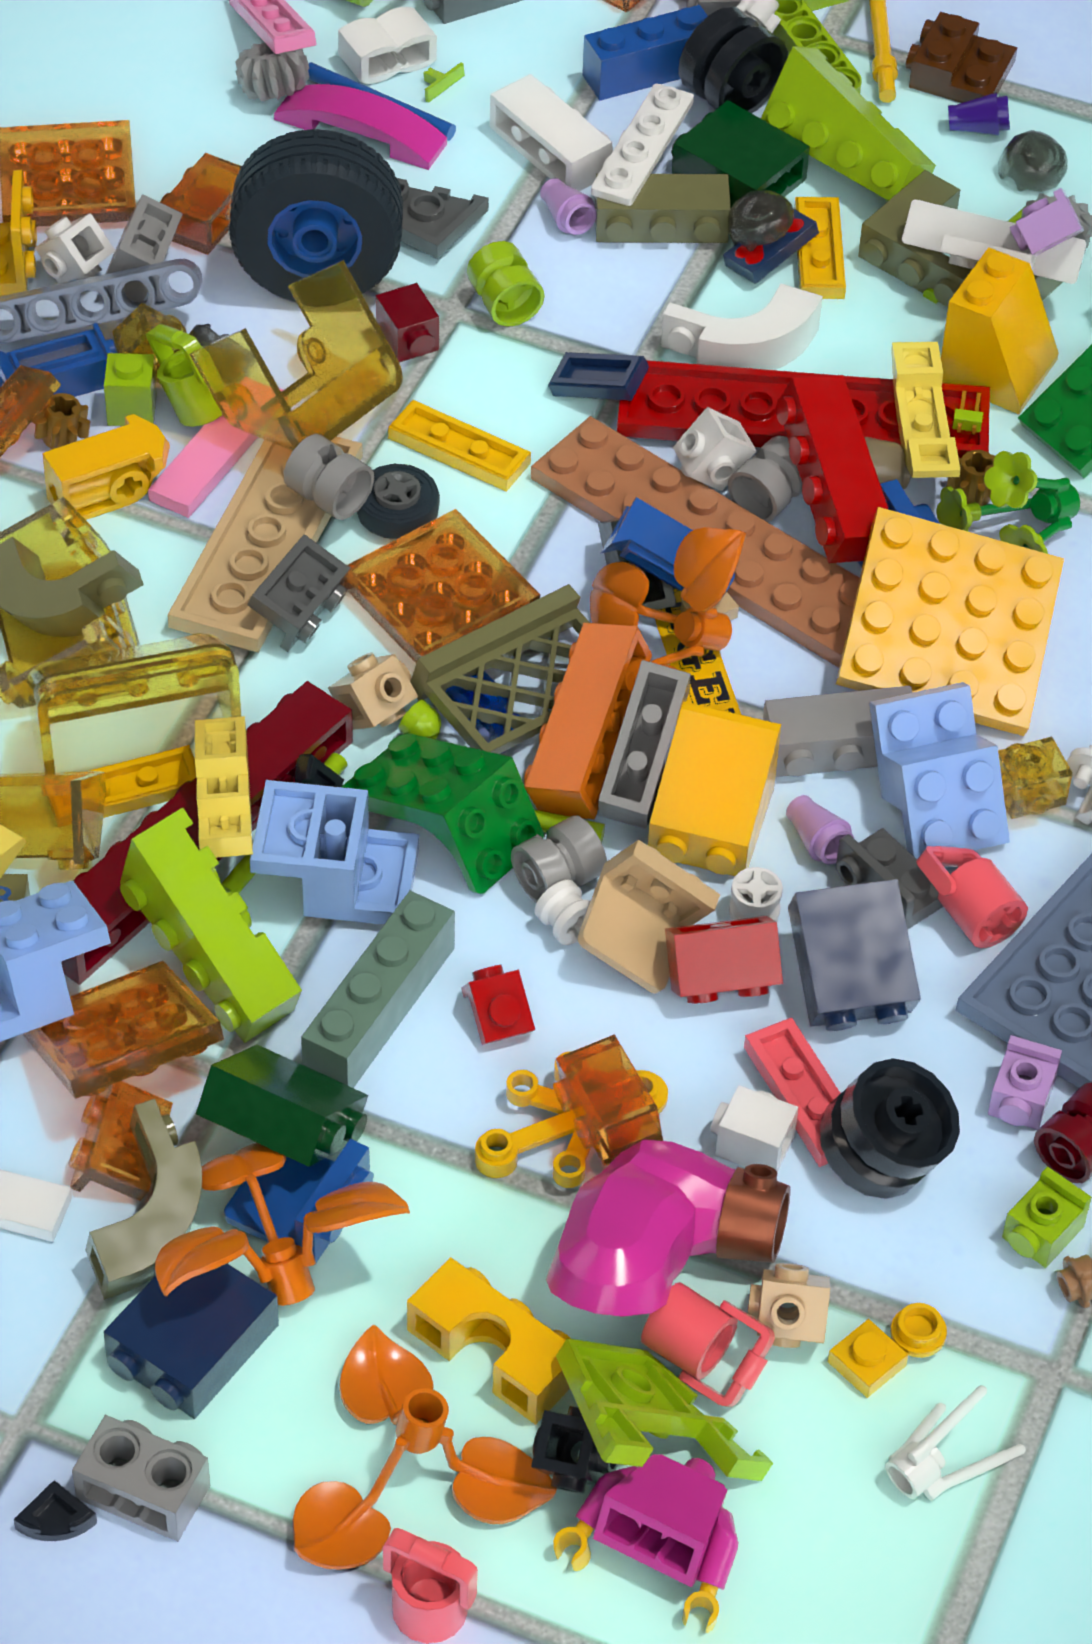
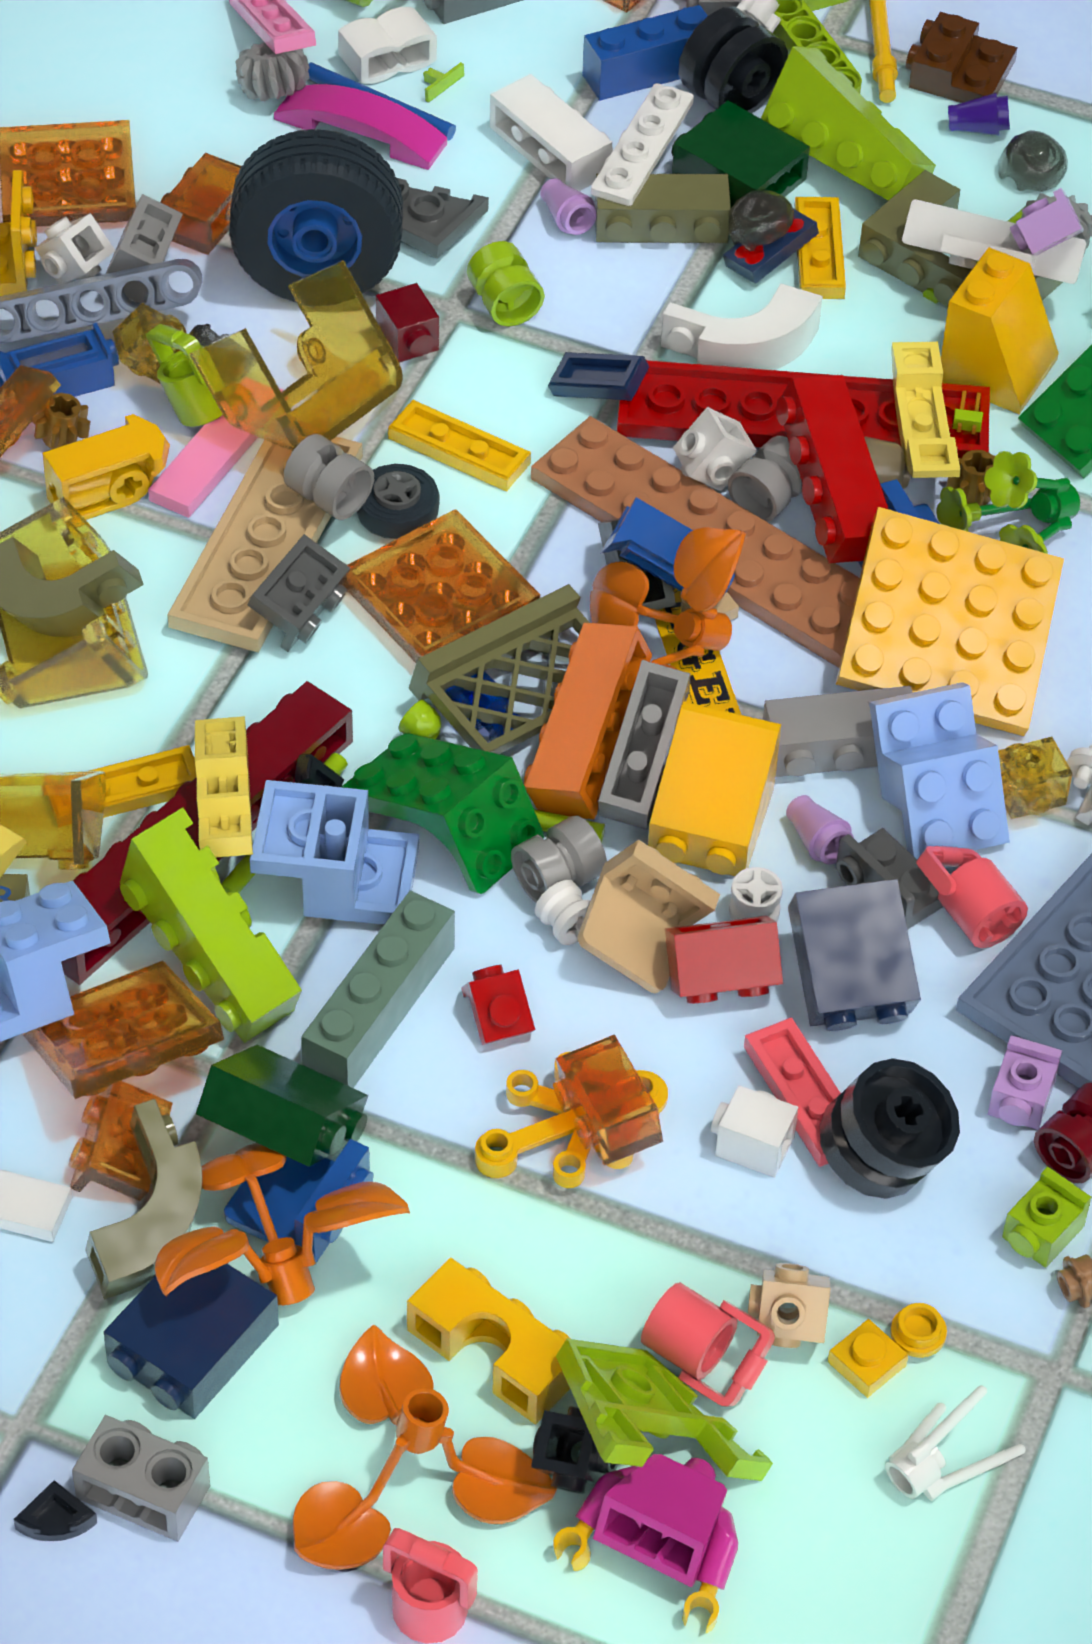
(130, 387): lime brick -> none
(130, 680): clear yellow windscreen -> none
(375, 690): tan brick -> none
(651, 1213): dark pink piece -> none

